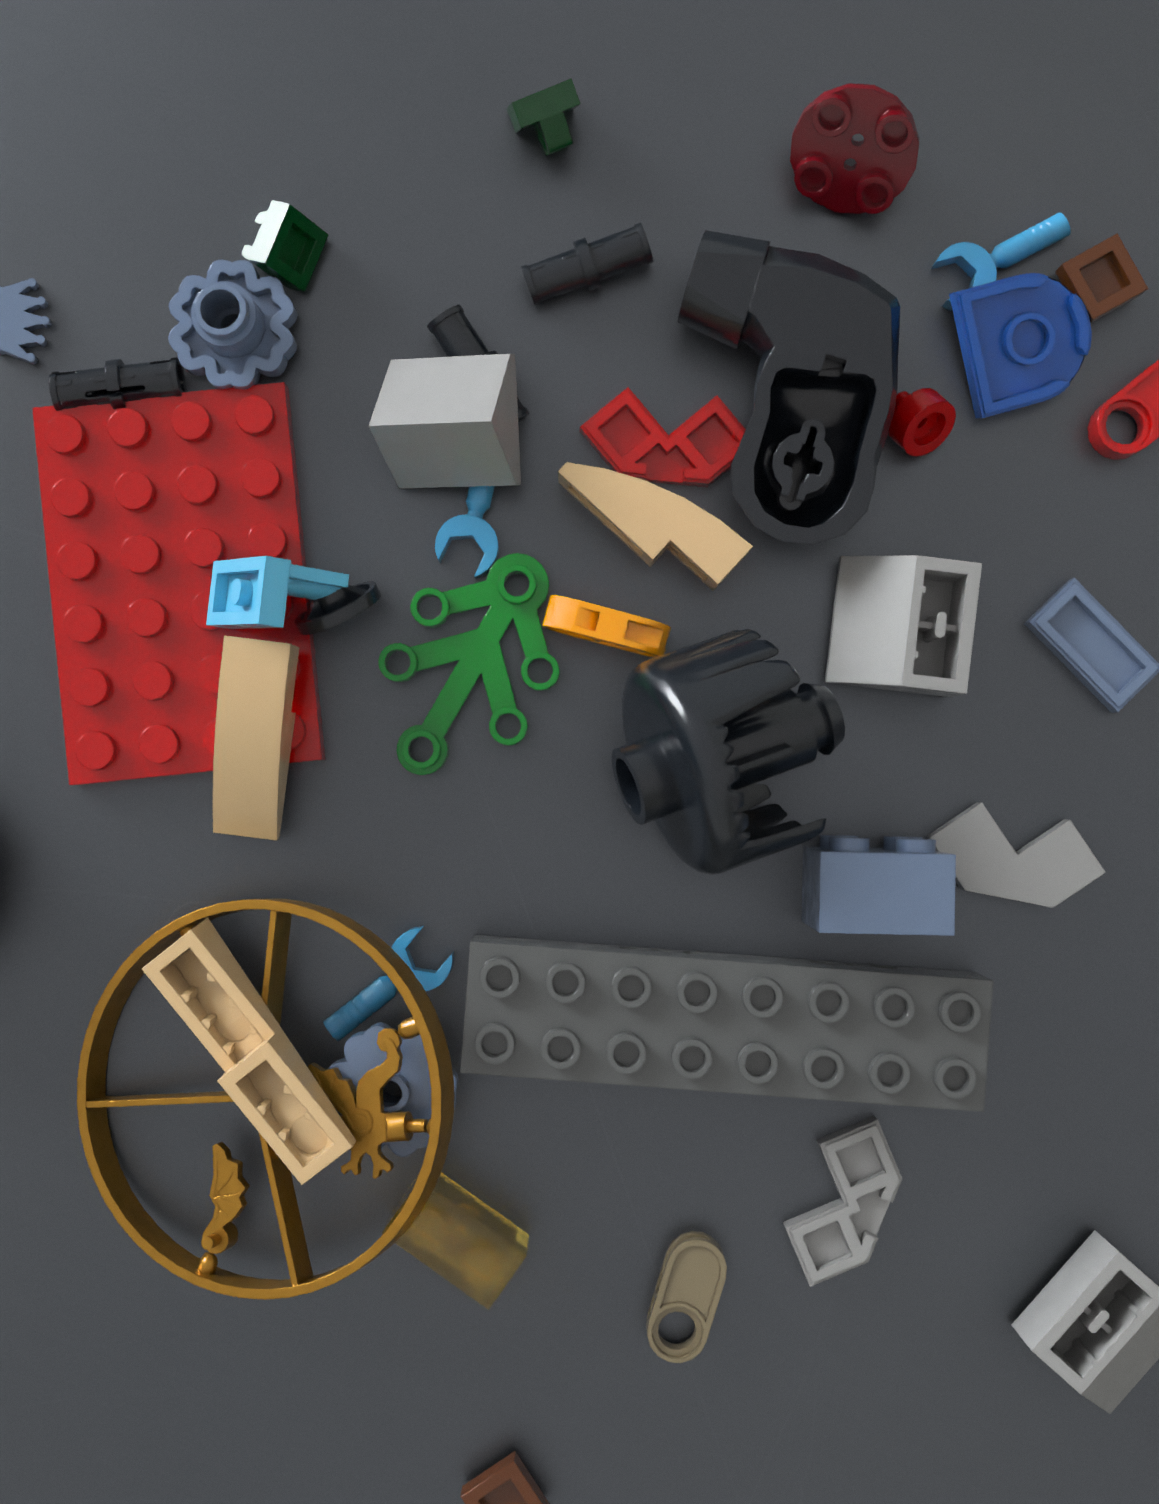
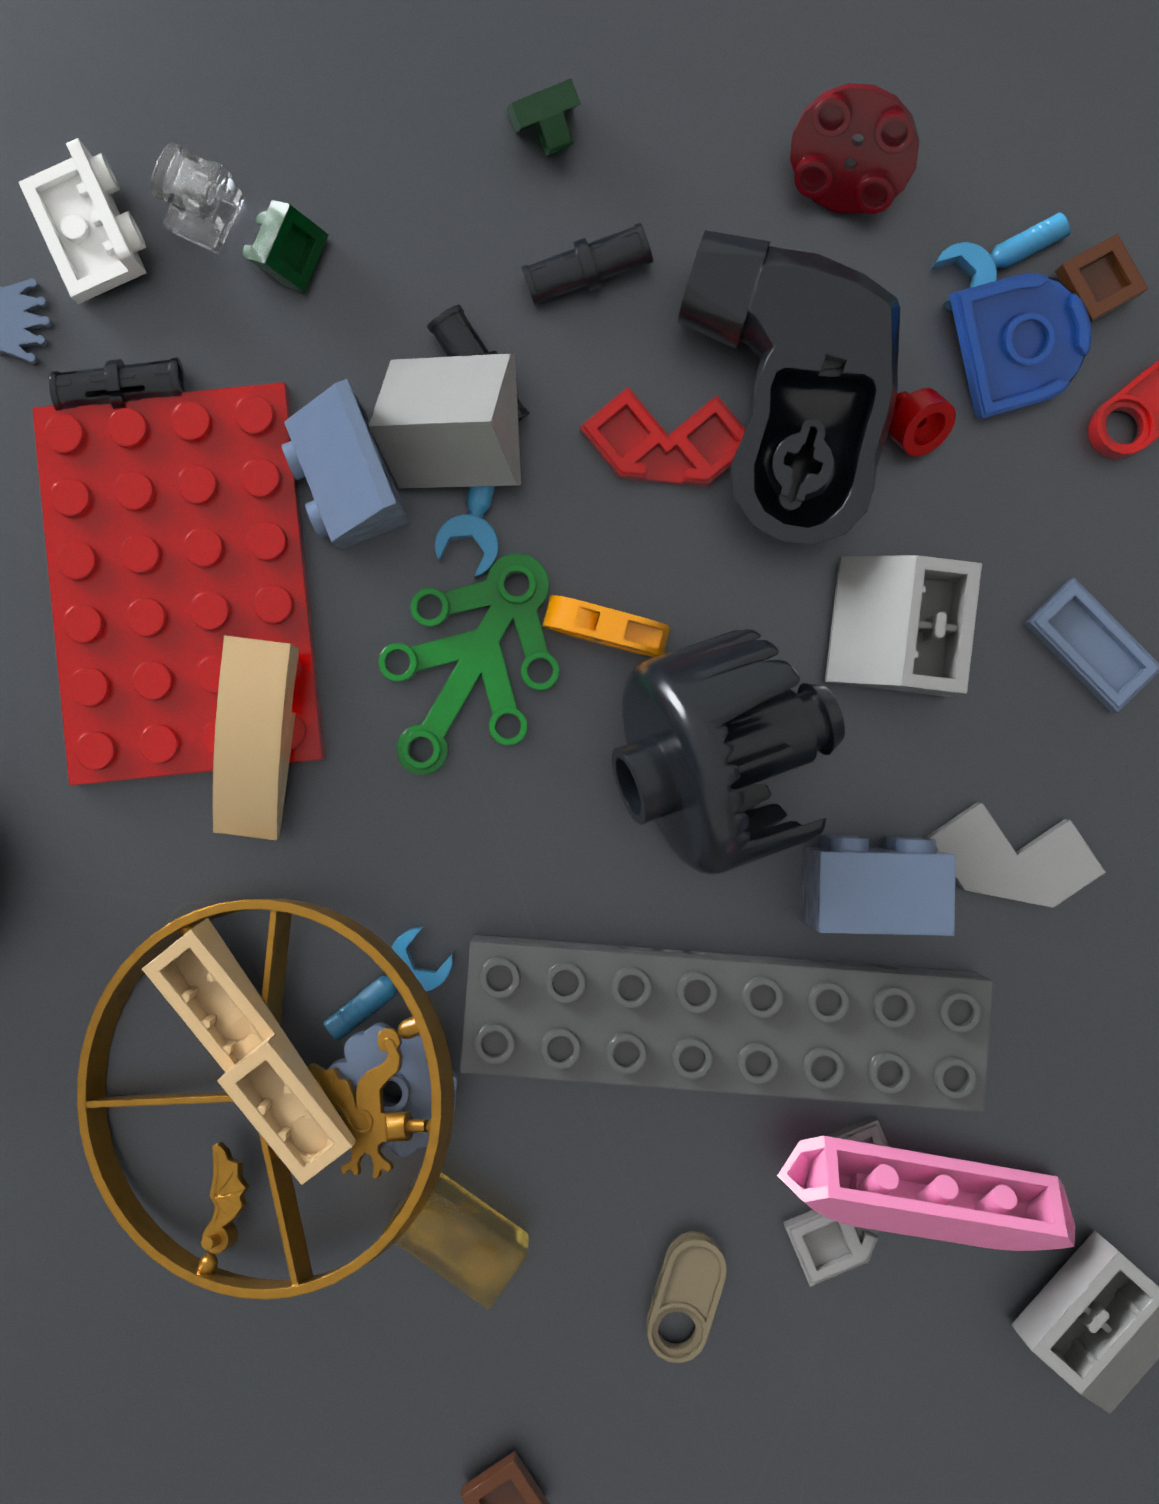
(82, 224): none -> white bracket
(199, 195): none -> clear leg
(252, 344): sand blue plant -> none
(256, 589): medium azure piece -> none
(343, 469): none -> sand blue slope
(657, 520): tan slope -> none
(930, 1195): none -> bright pink brick

